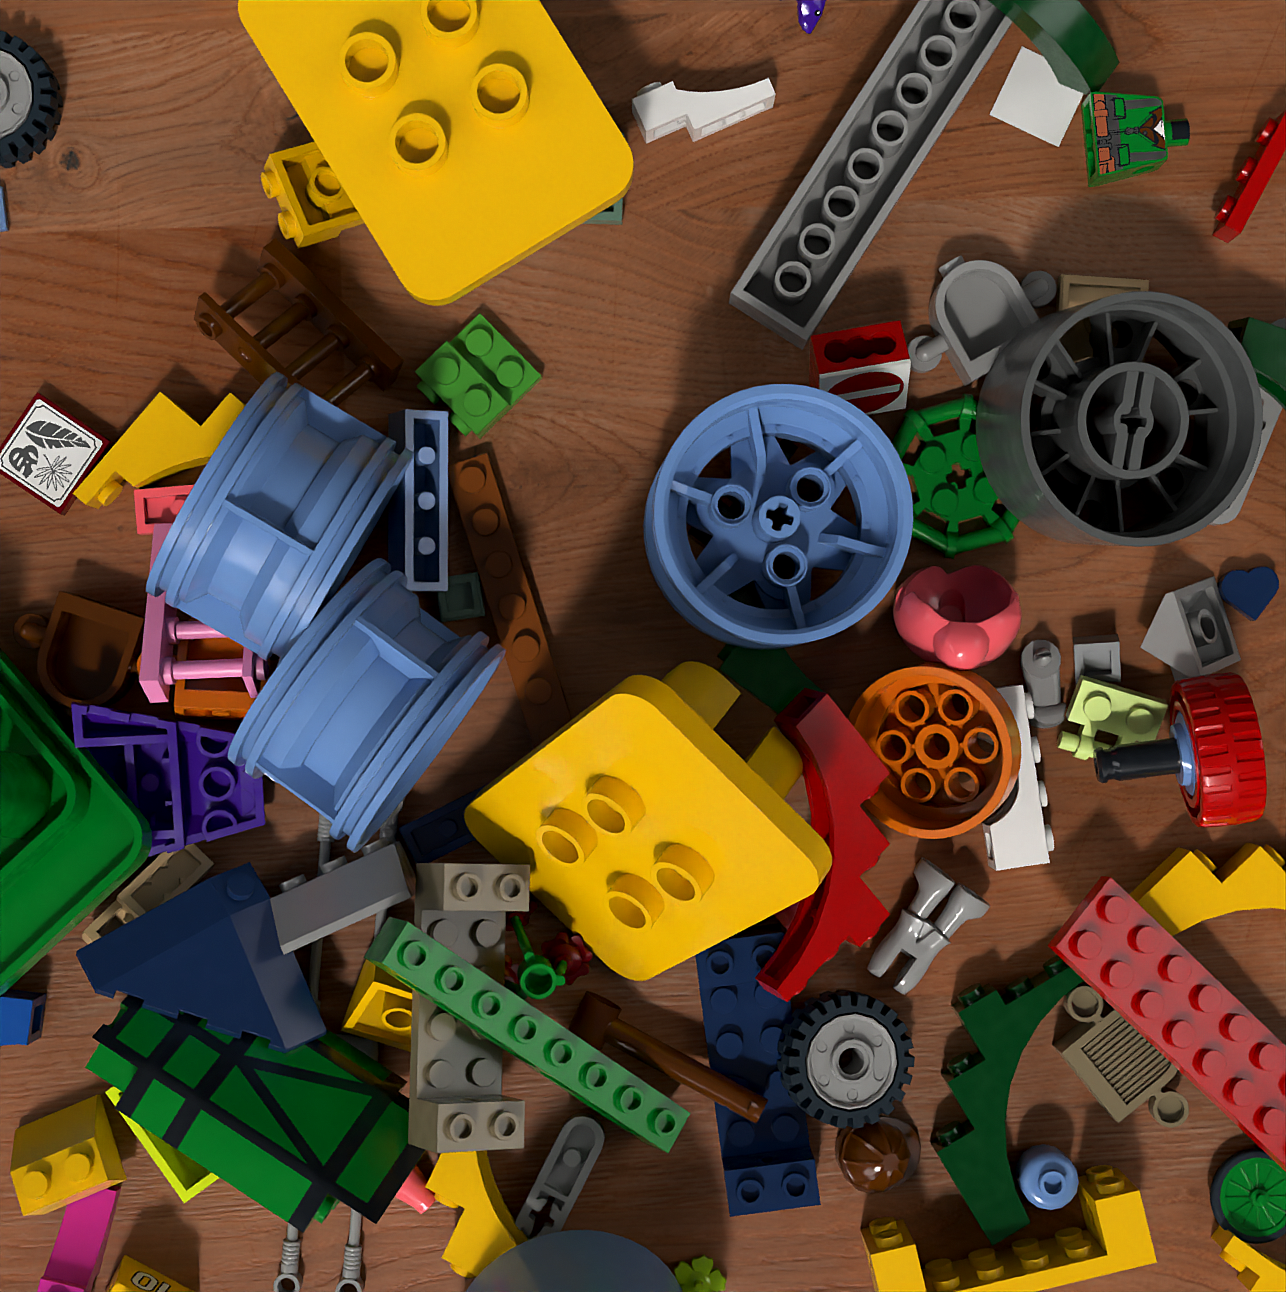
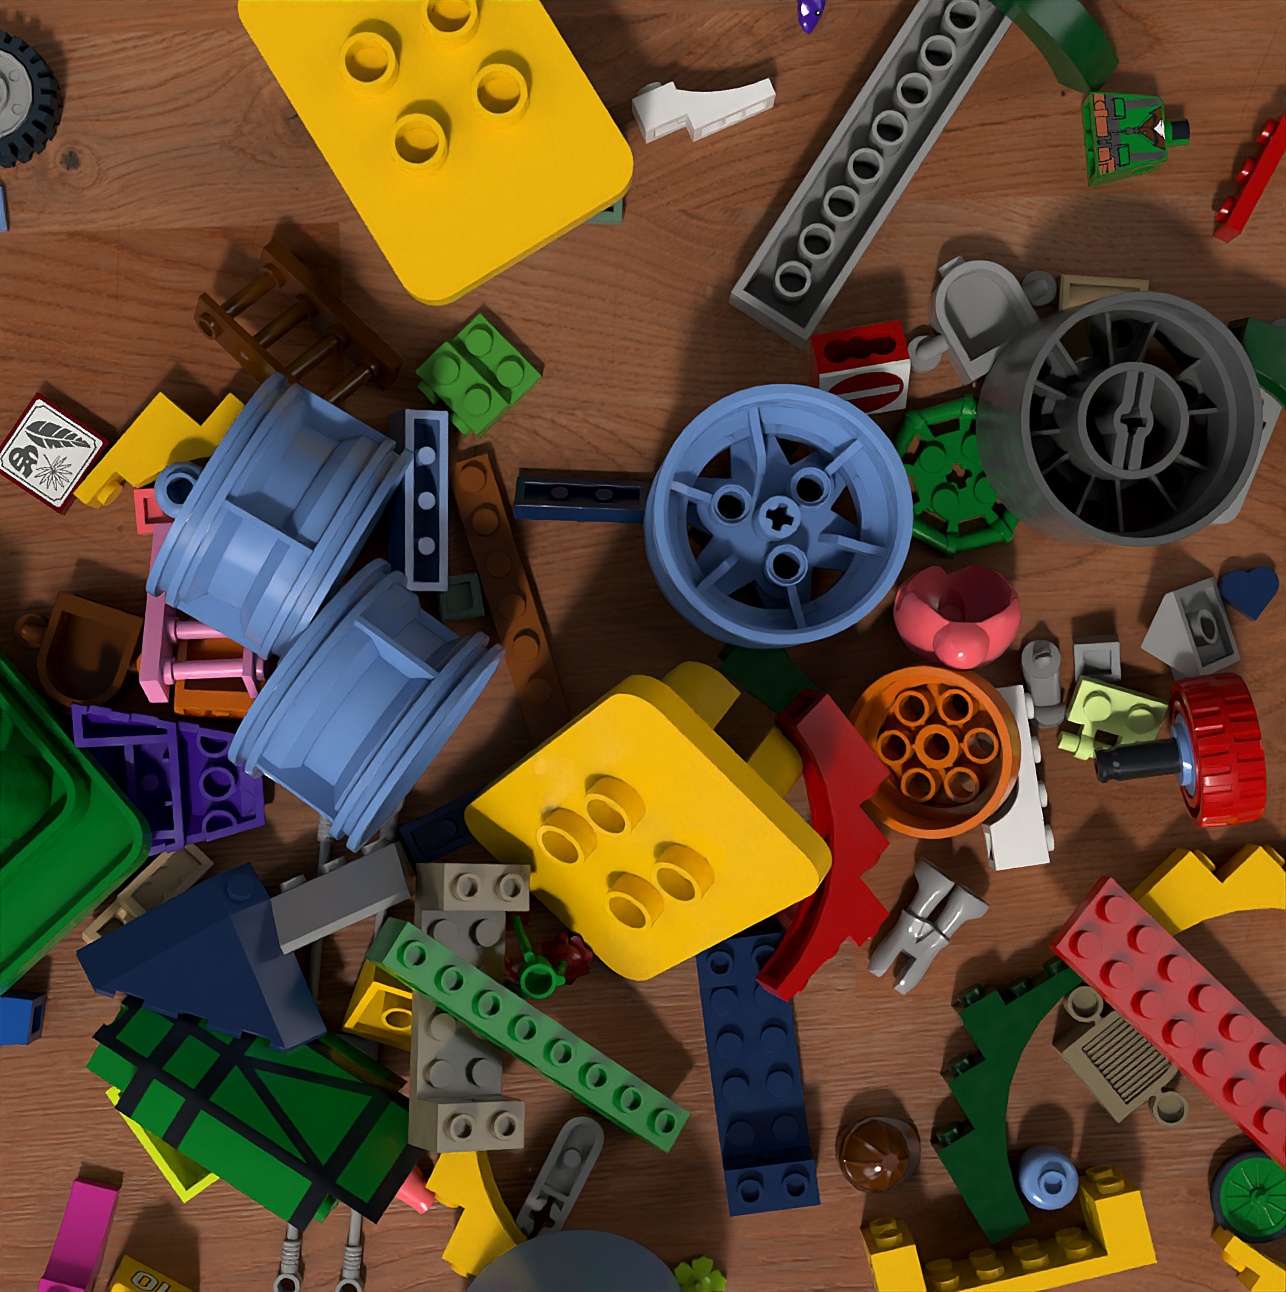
(64, 1158): yellow slope -> none
(174, 486): none -> medium blue head
(308, 195): yellow plate -> none
(580, 500): none -> dark blue plate
(598, 1023): reddish brown piece -> none
(877, 1063): wheel -> none
(1035, 99): white sticker -> none

